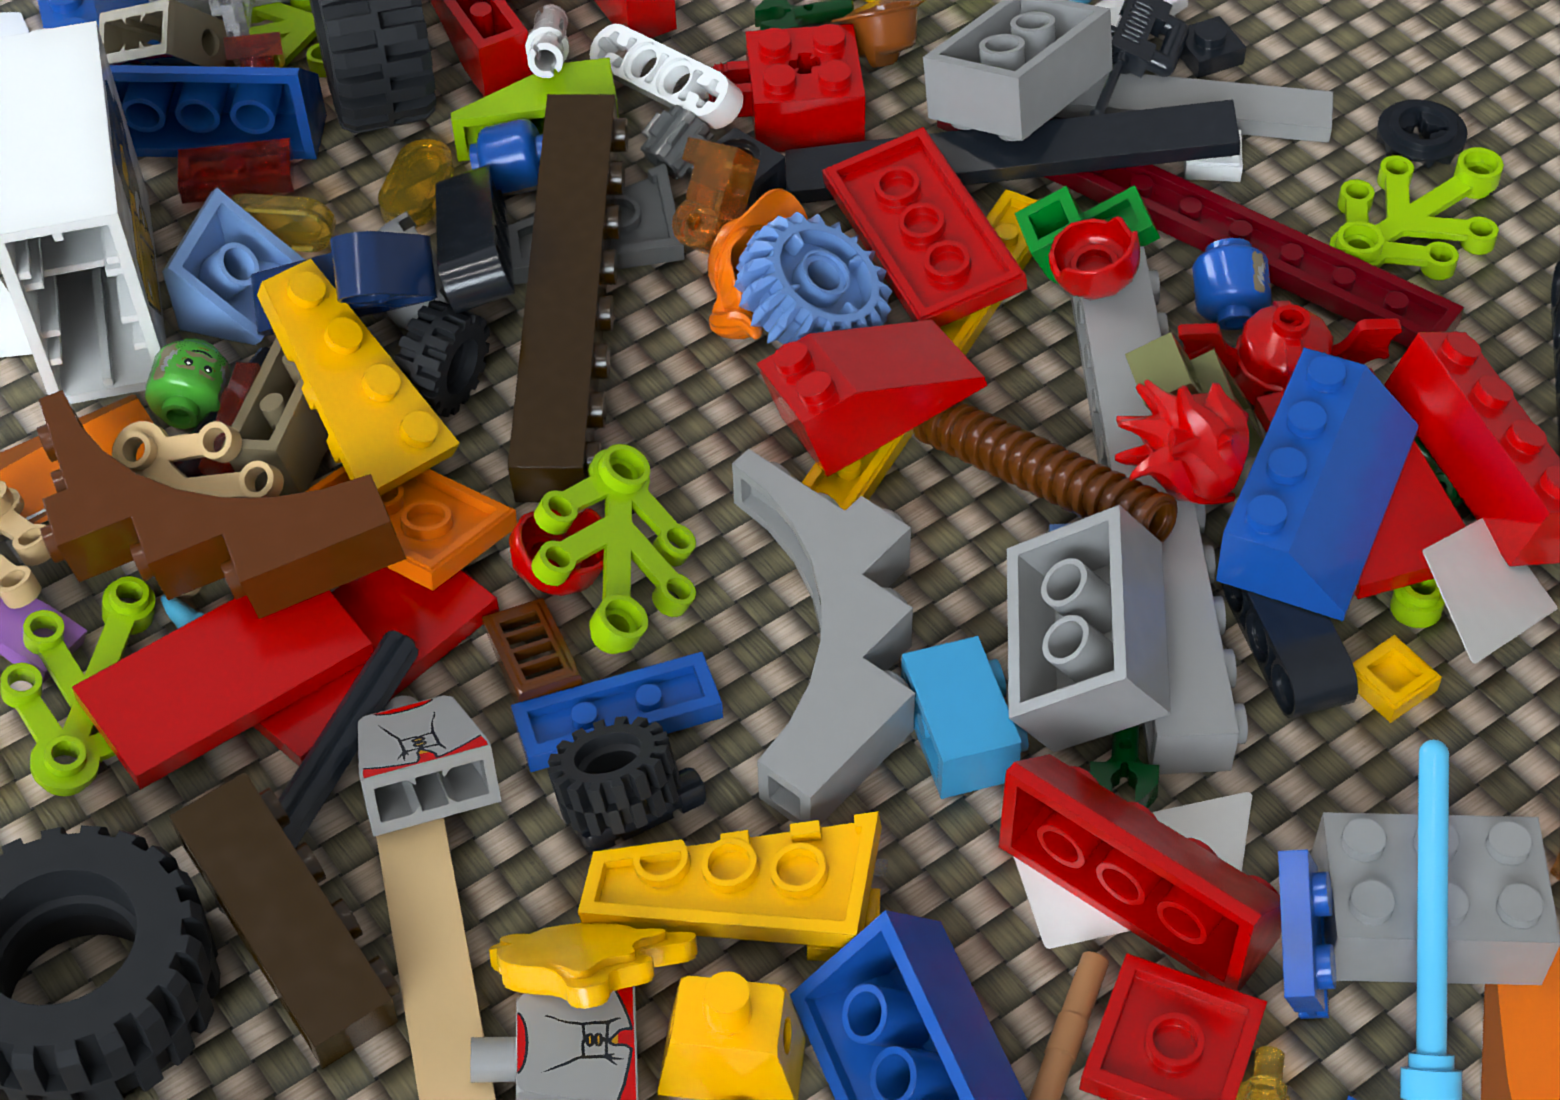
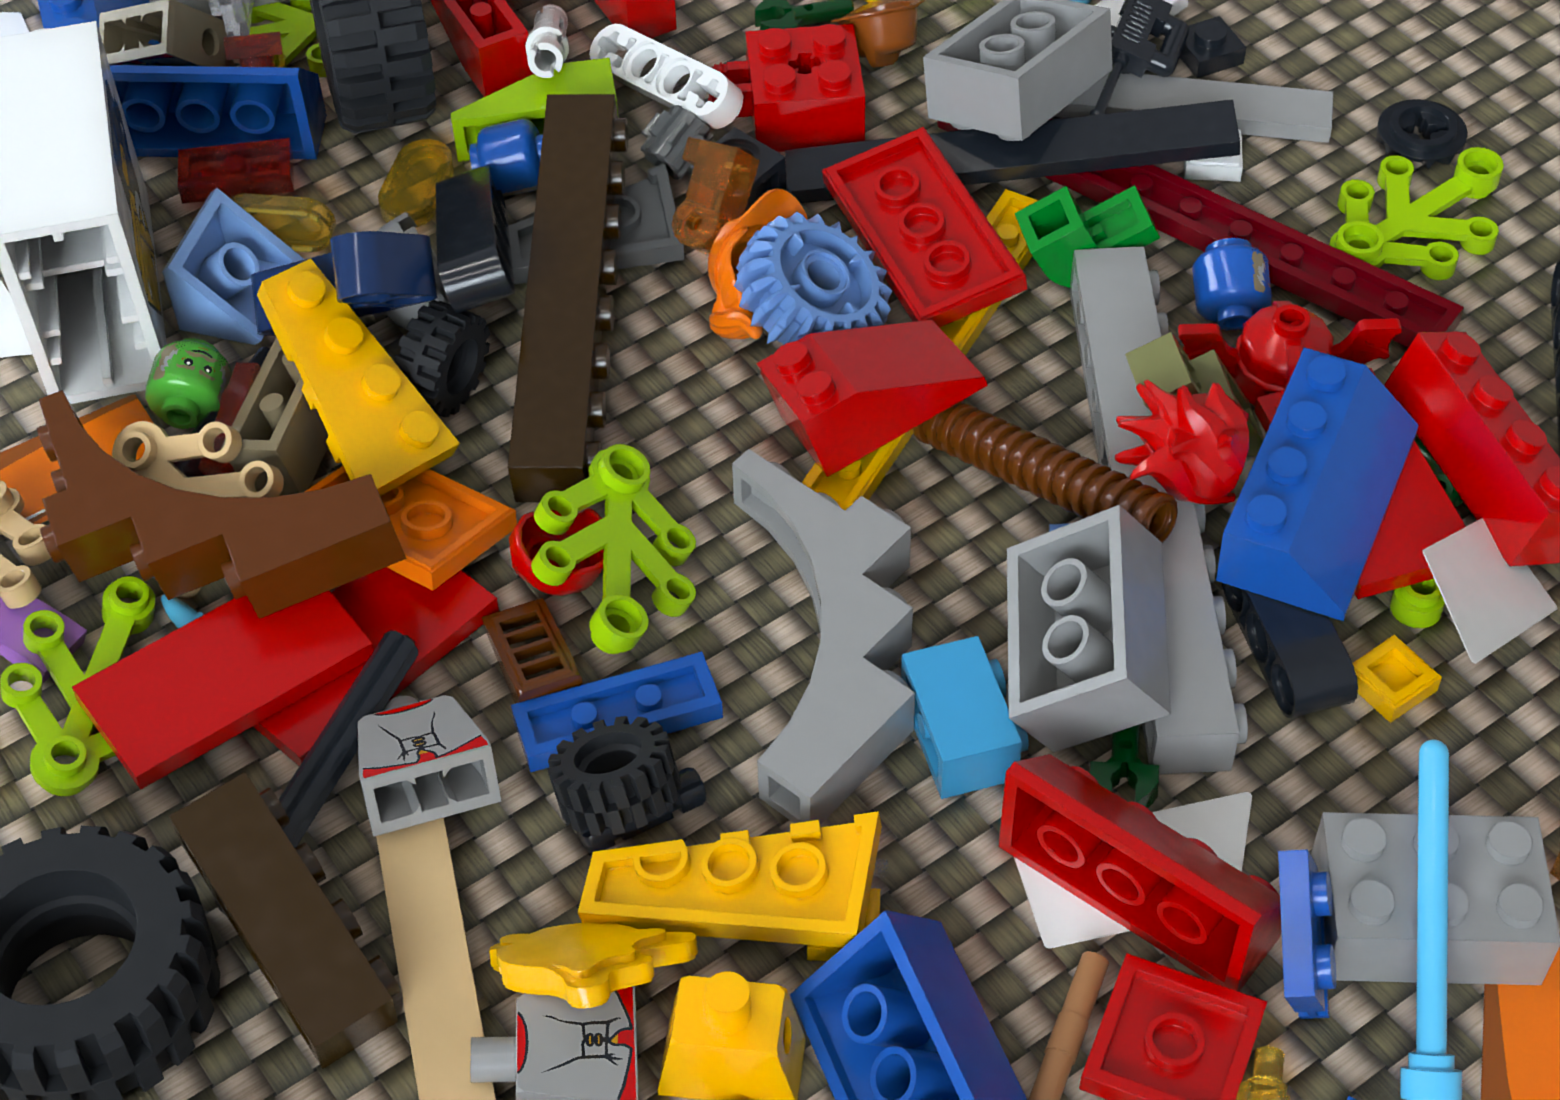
(1095, 257): red hair -> none

